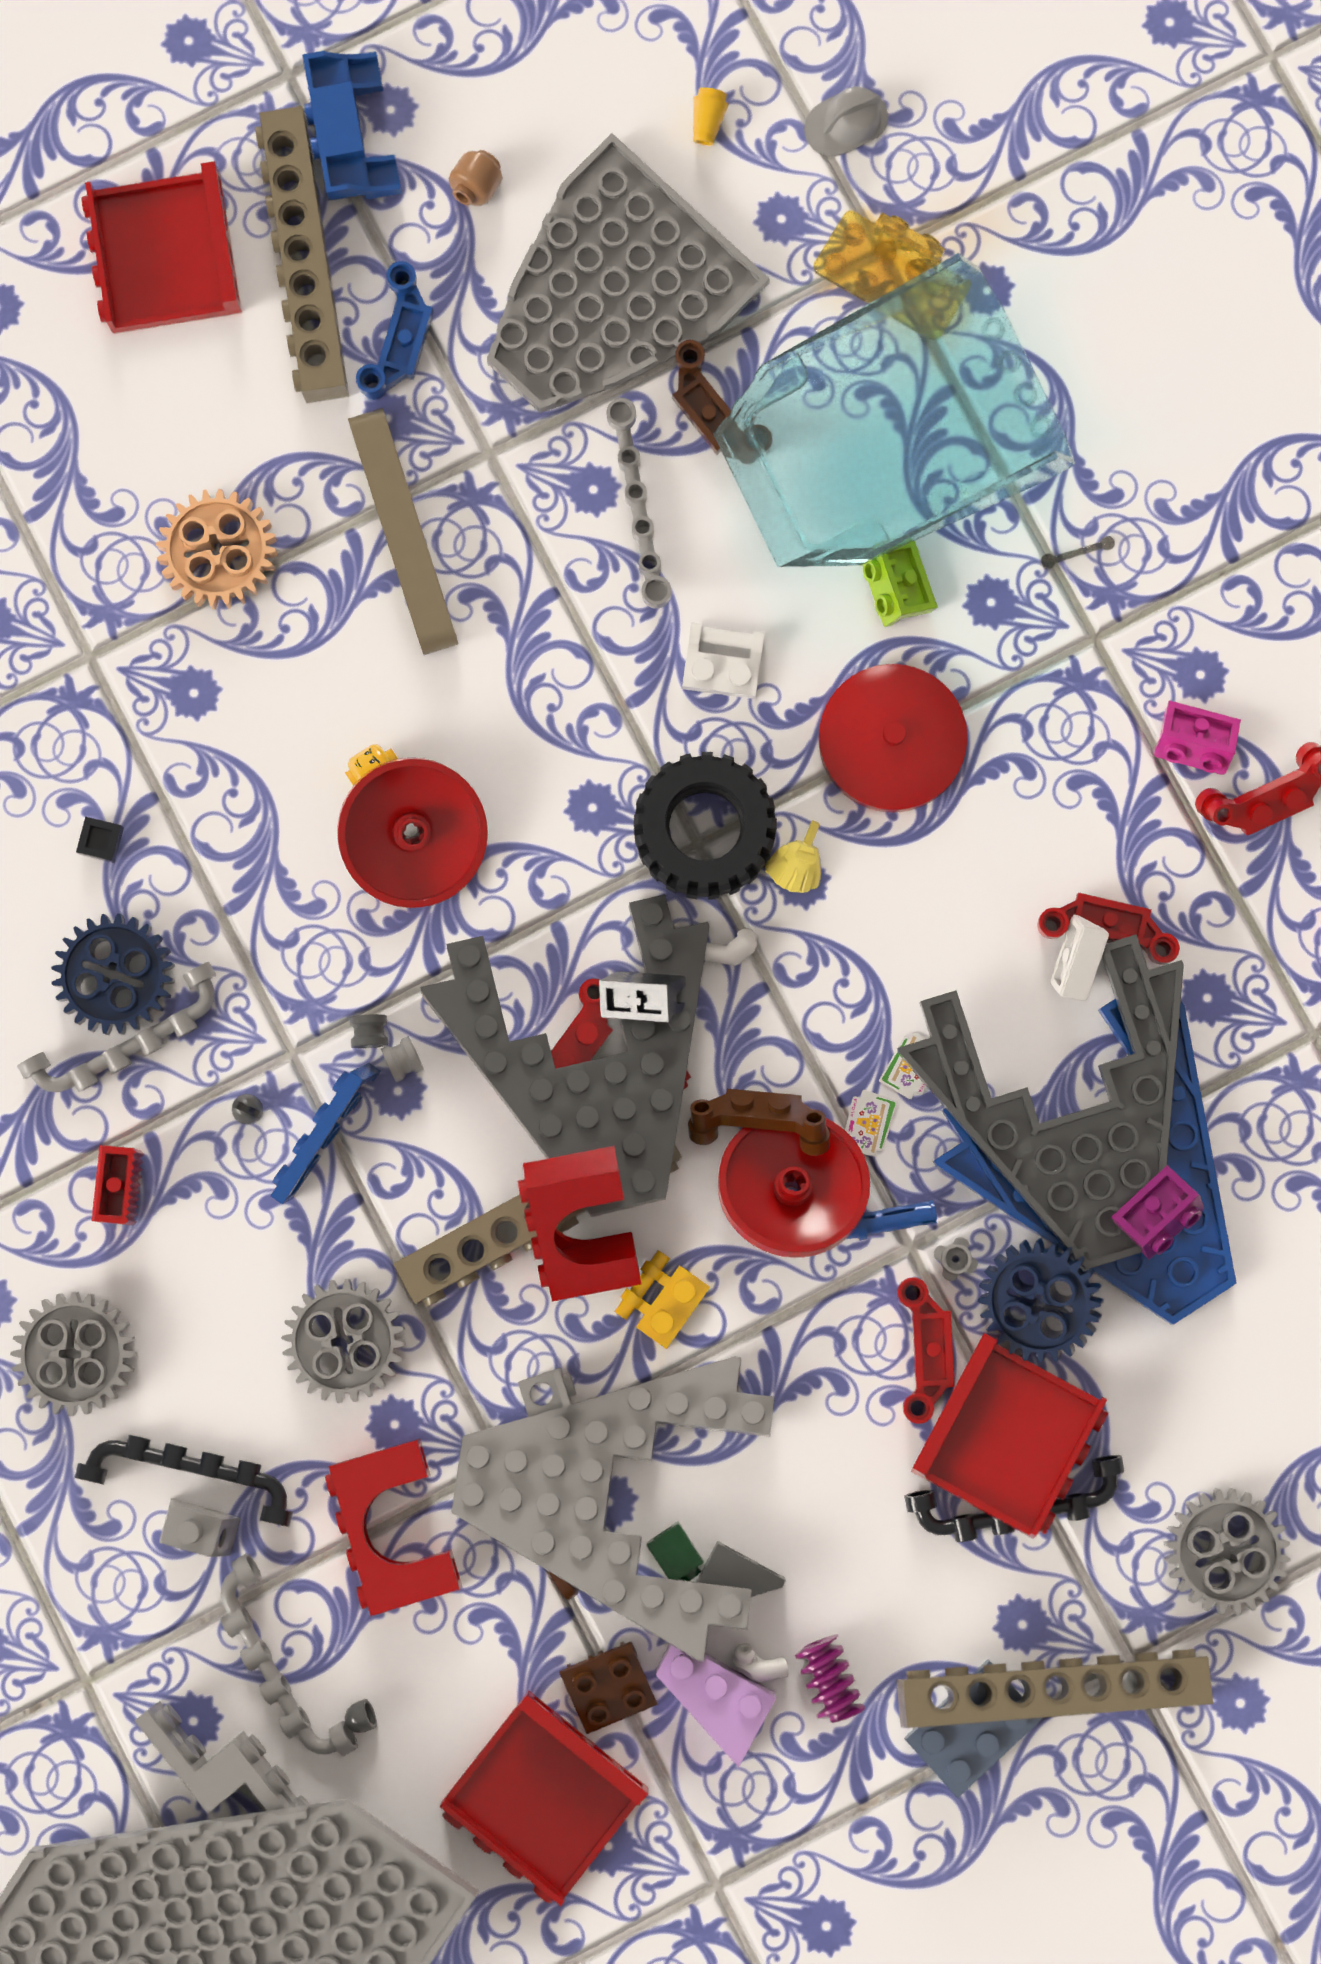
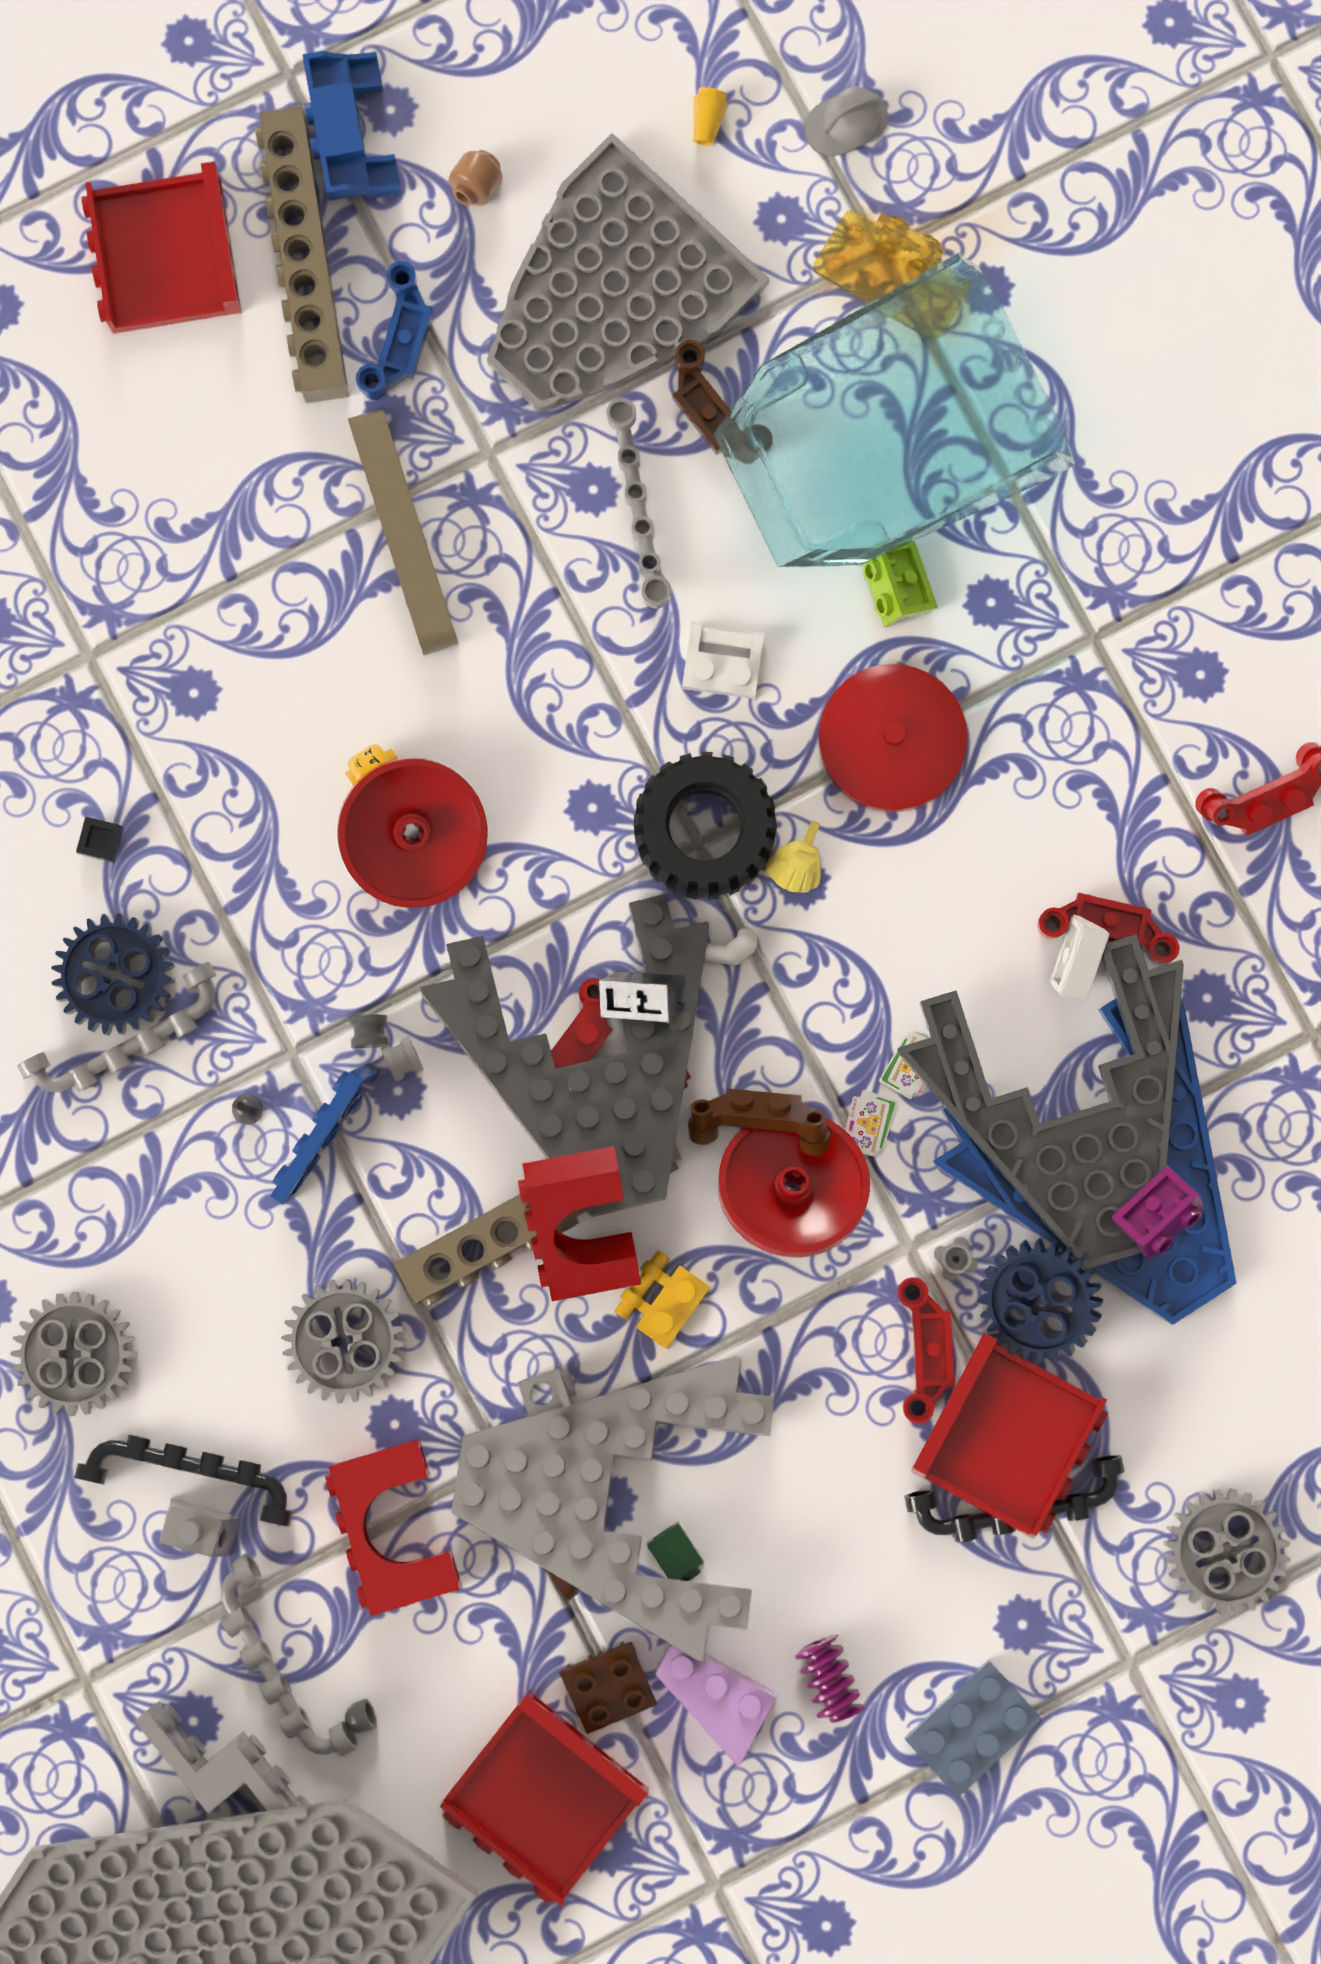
(117, 1185): red brick -> none
(212, 517): light nougat gear -> none
(734, 1569): dark grey slope -> none
(755, 1668): white arm -> none
(895, 1219): blue pin -> none
(1048, 560): clear smoke hinge -> none
(1190, 1688): dark tan brick -> none
(1197, 738): dark pink bracket -> none

